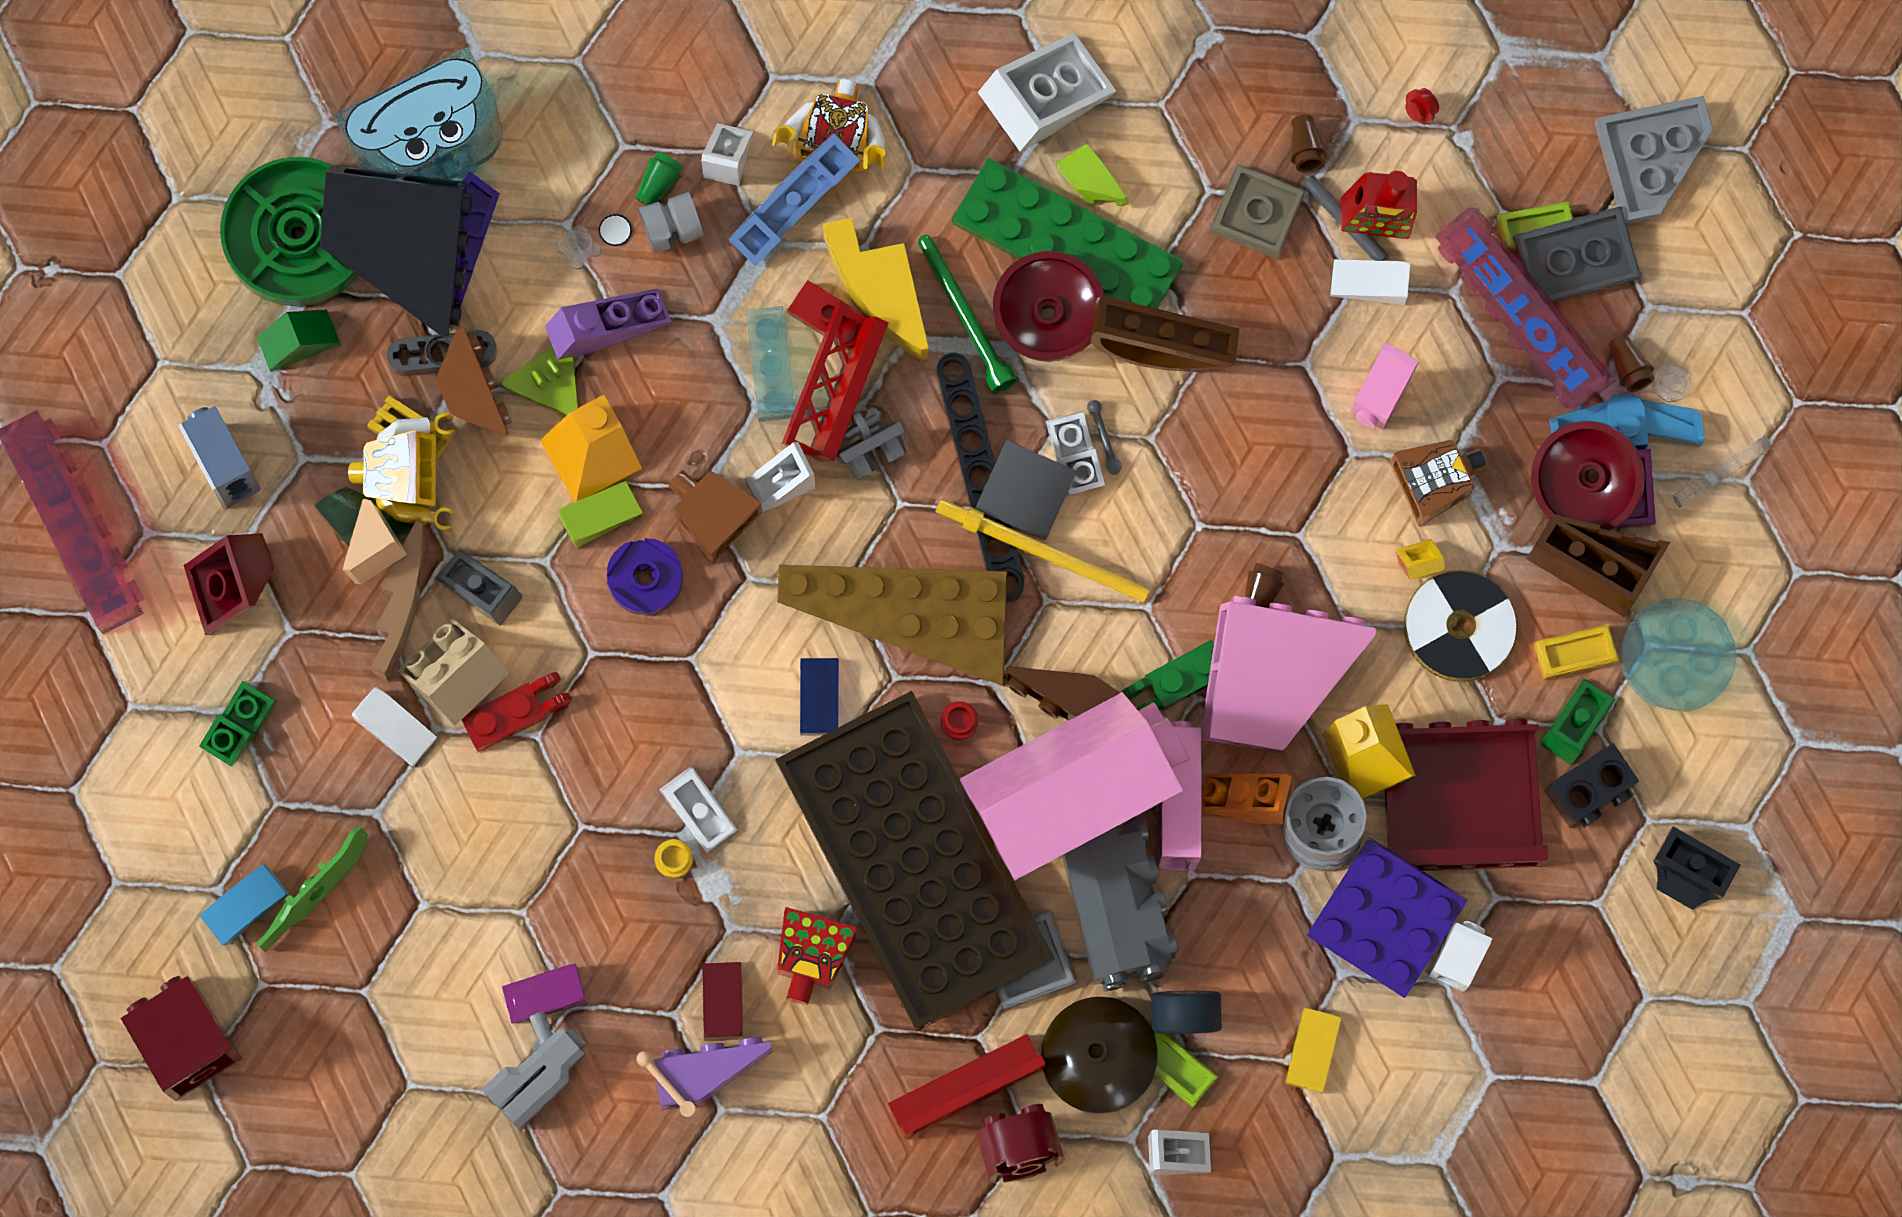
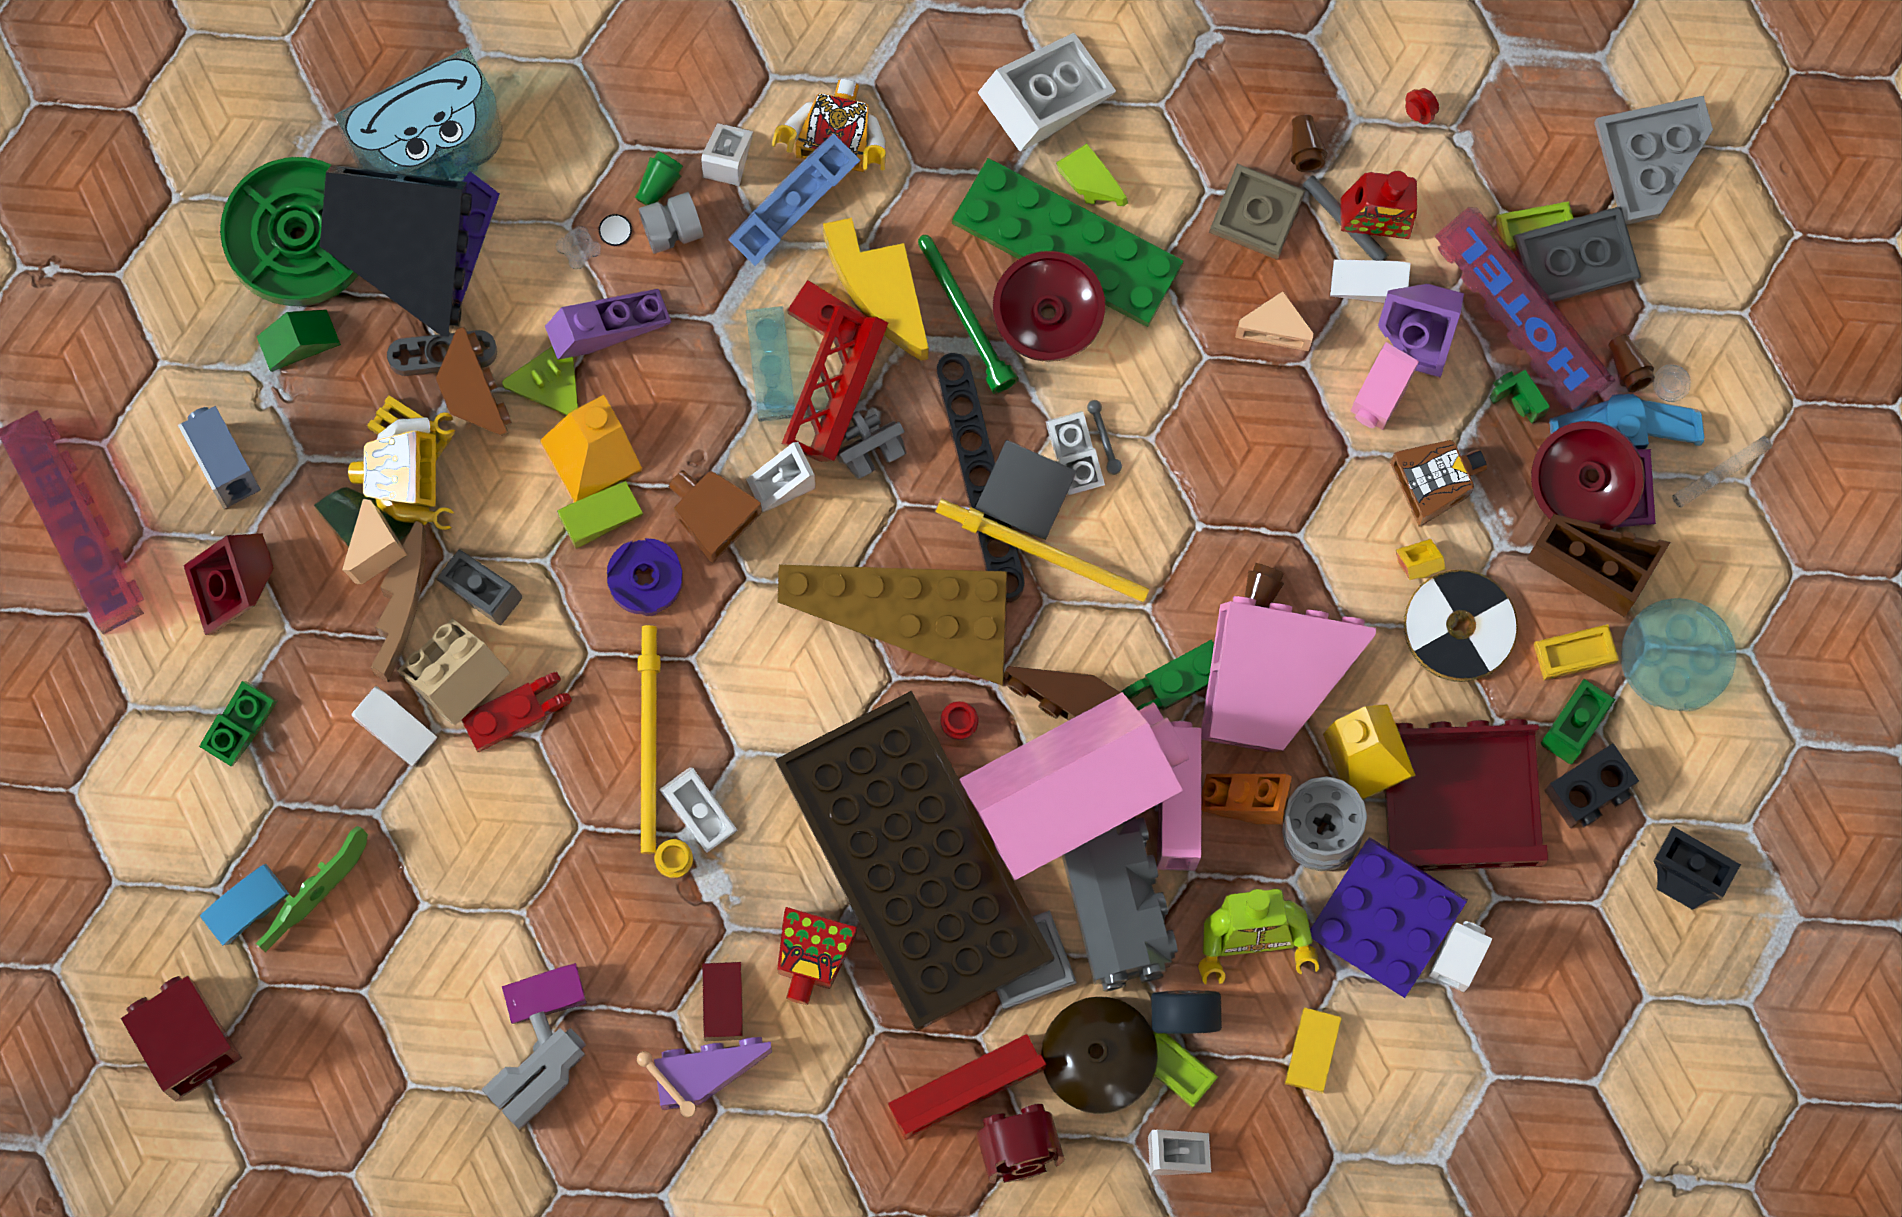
(648, 665): none -> yellow bar
(819, 696): clear blue tile -> none
(1161, 337): reddish brown window -> none
(1254, 924): none -> lime torso
(1276, 324): none -> light nougat slope
(1422, 323): none -> medium lavender slope
(1527, 397): none -> green bracket

